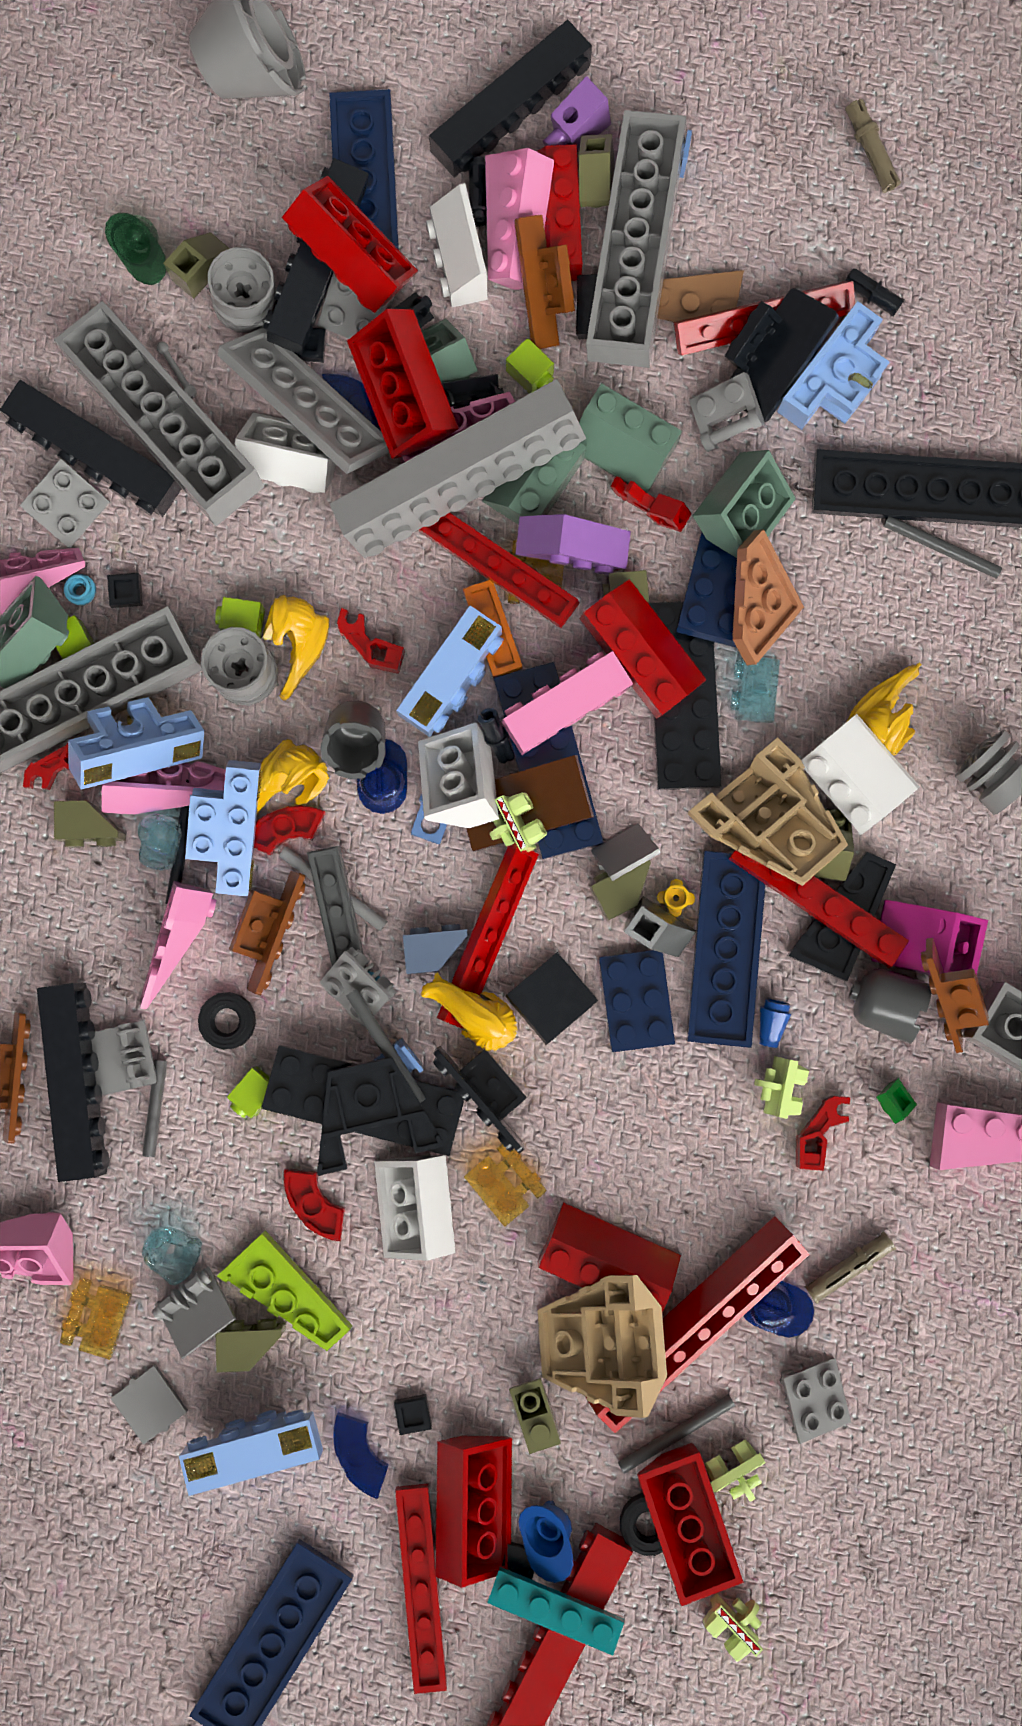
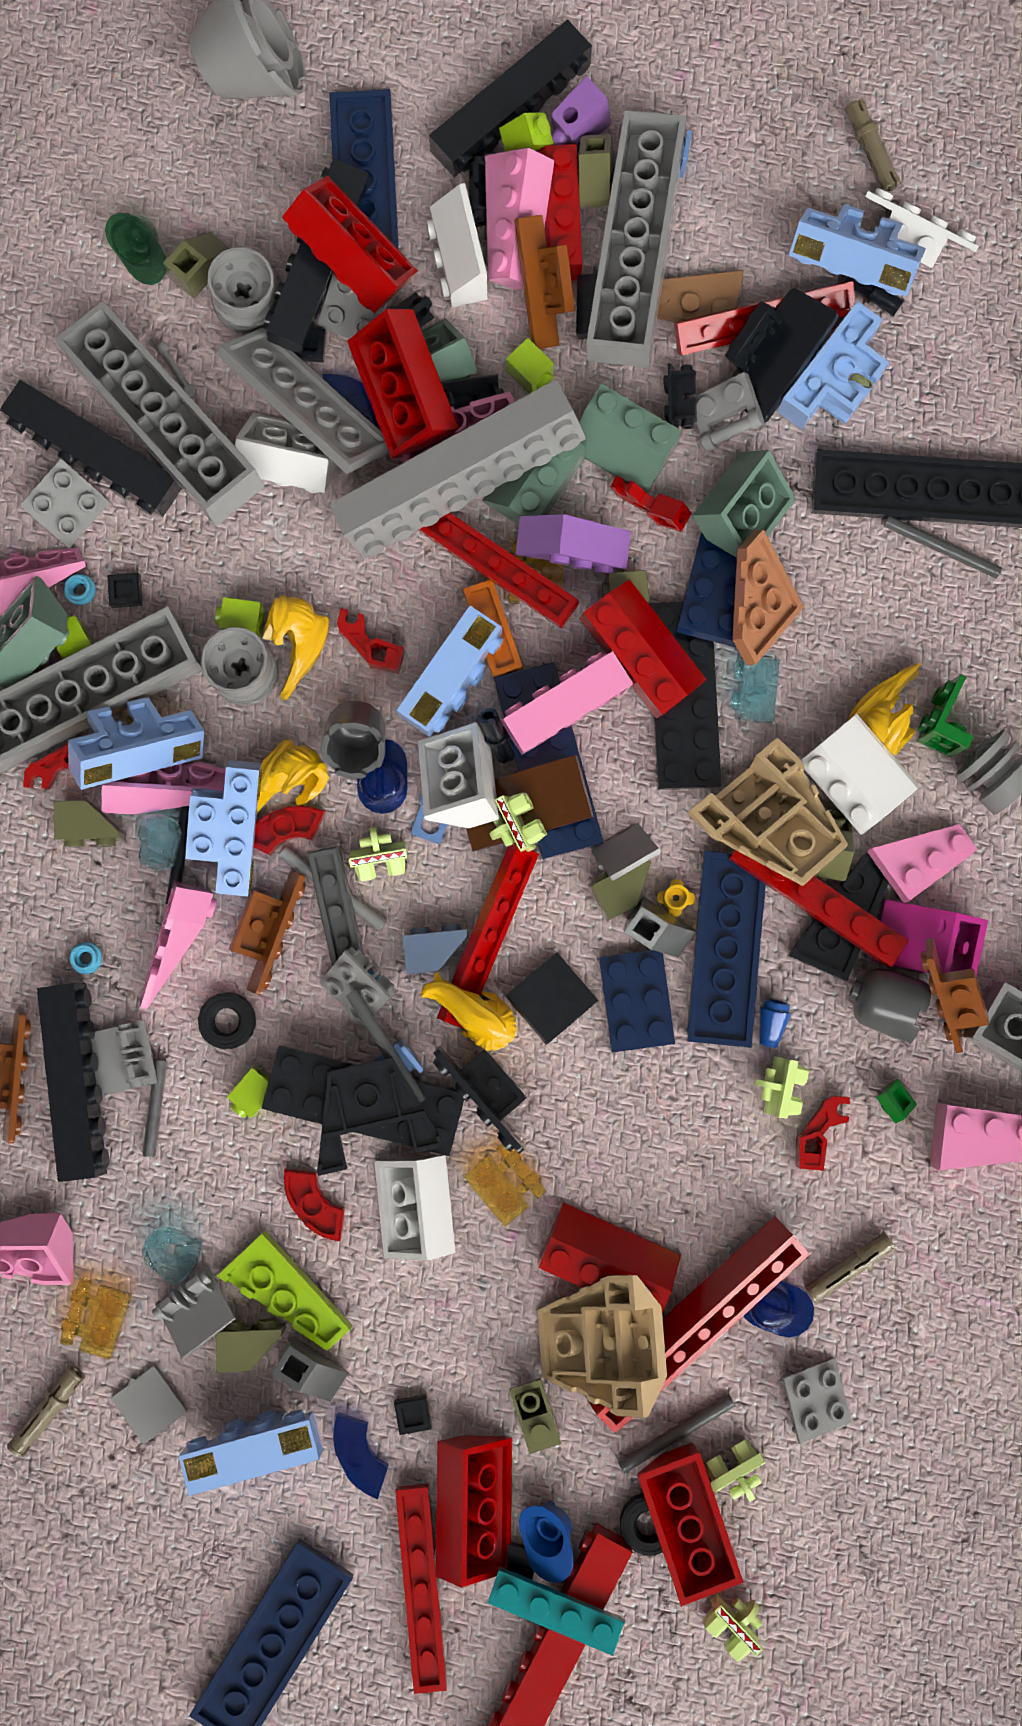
(54, 1400): none -> dark tan pin
(76, 958): none -> medium azure plate
(309, 1371): none -> dark grey slope
(365, 858): none -> yellowish green hips
(527, 131): none -> lime brick
(677, 385): none -> black hinge
(849, 250): none -> light blue piece
(920, 231): none -> white bracket
(922, 859): none -> bright pink wing
(935, 732): none -> green bracket

